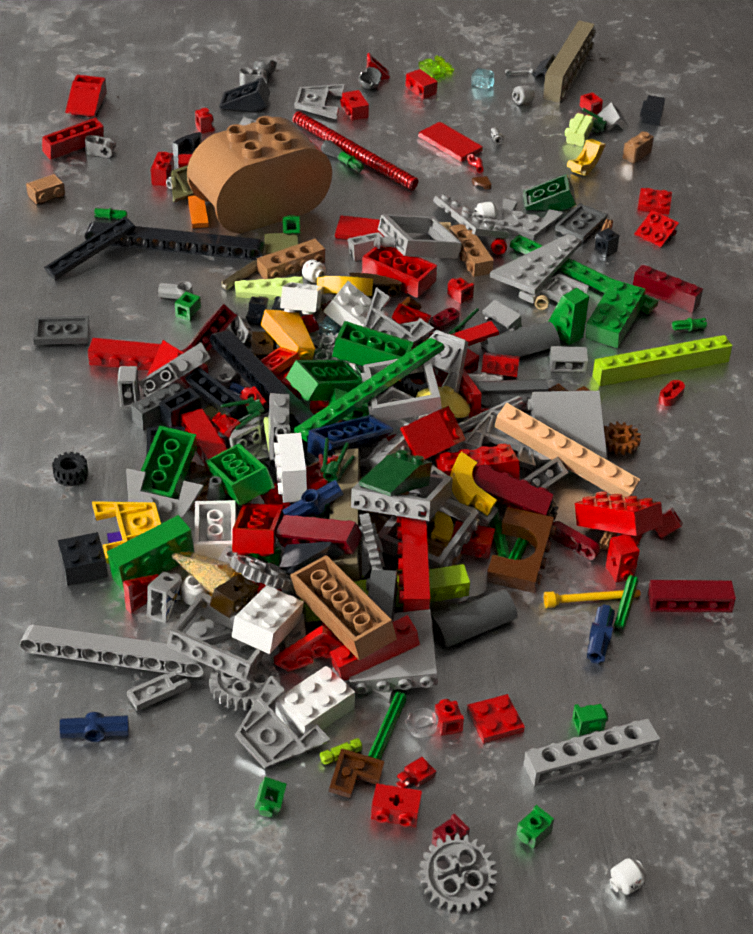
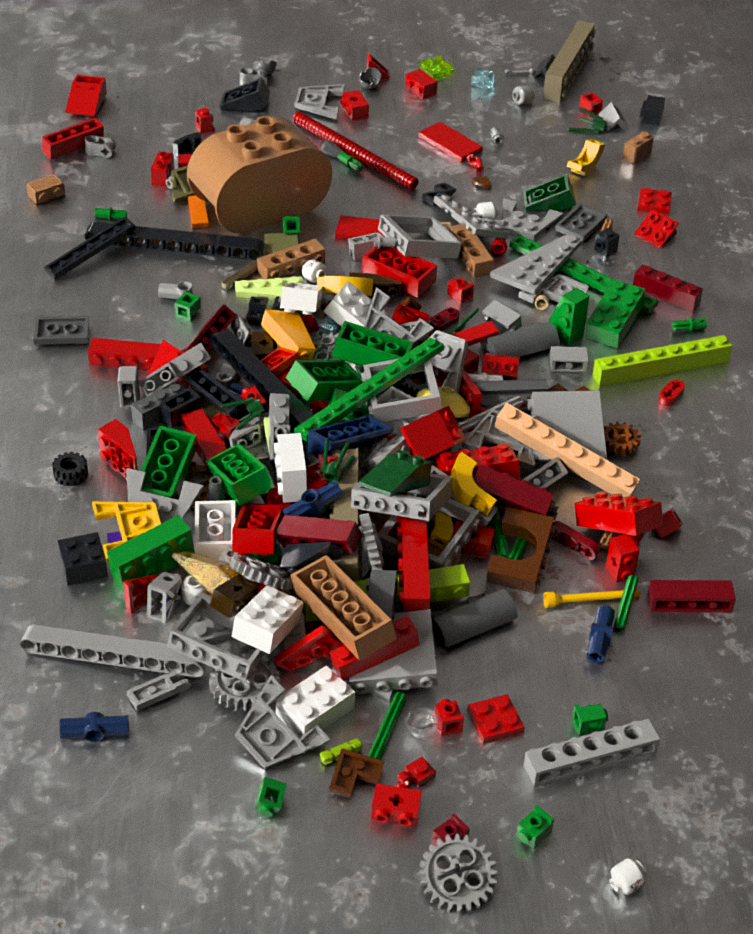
(117, 447): none -> red slope
(439, 189): none -> black slope
(579, 129): yellowish green brick -> none

